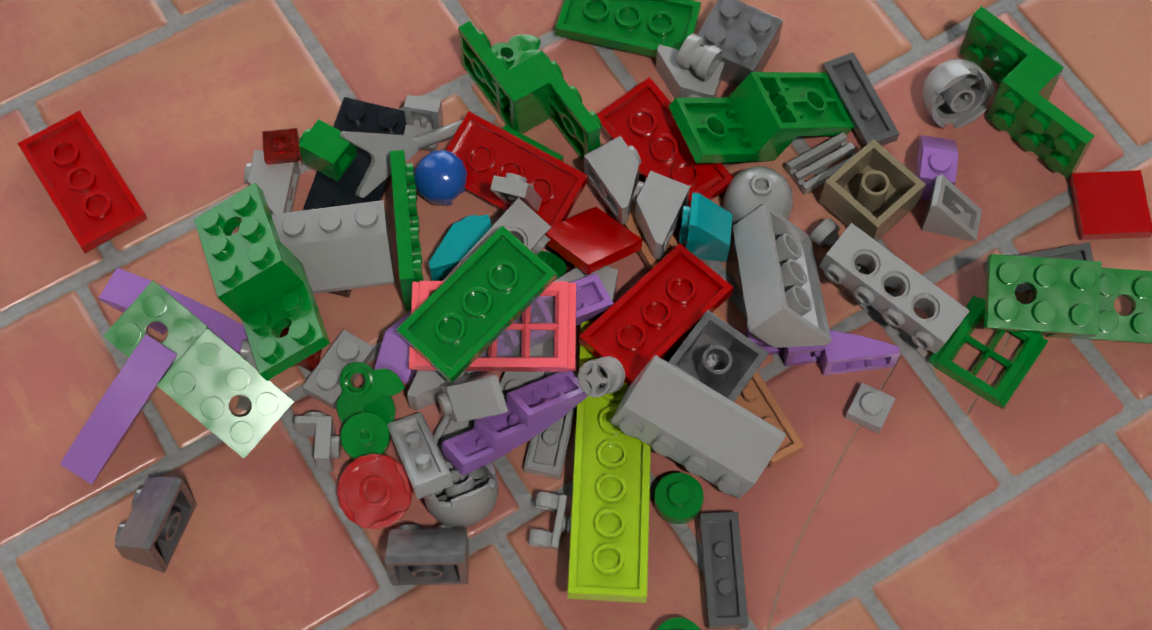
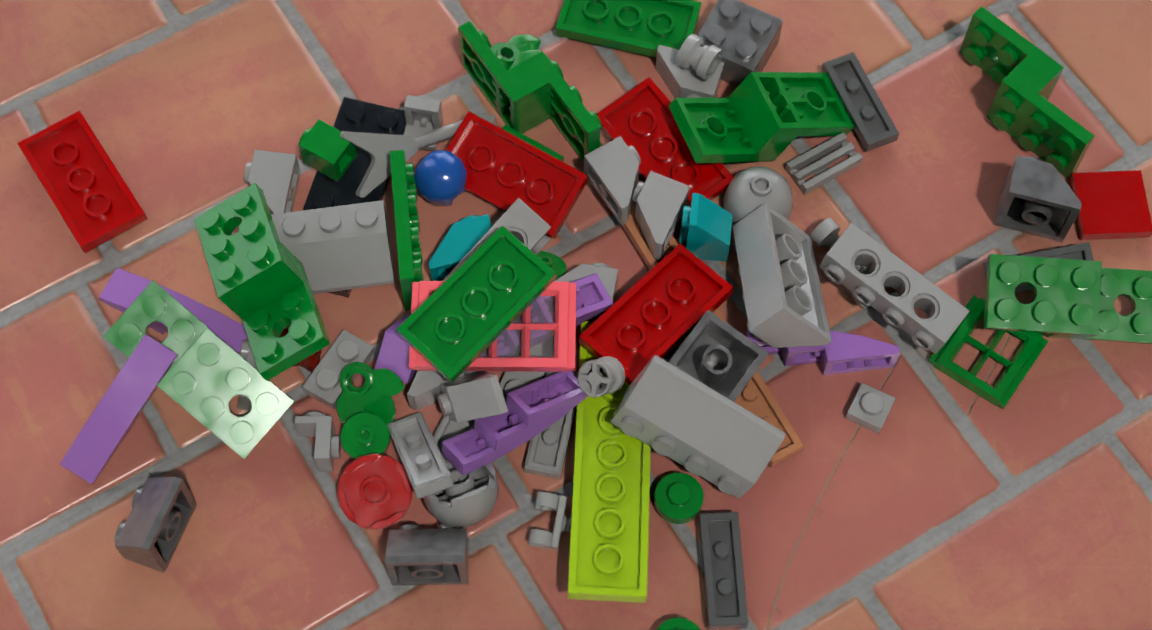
(281, 146): clear red bracket -> none
(515, 187): light grey plate -> none
(593, 240): red tile -> none
(872, 191): dark tan brick -> none
(936, 158): medium lavender slope -> none
(951, 212): light grey slope -> none
(956, 92): light grey cylinder -> none
(1036, 200): none -> flat silver slope

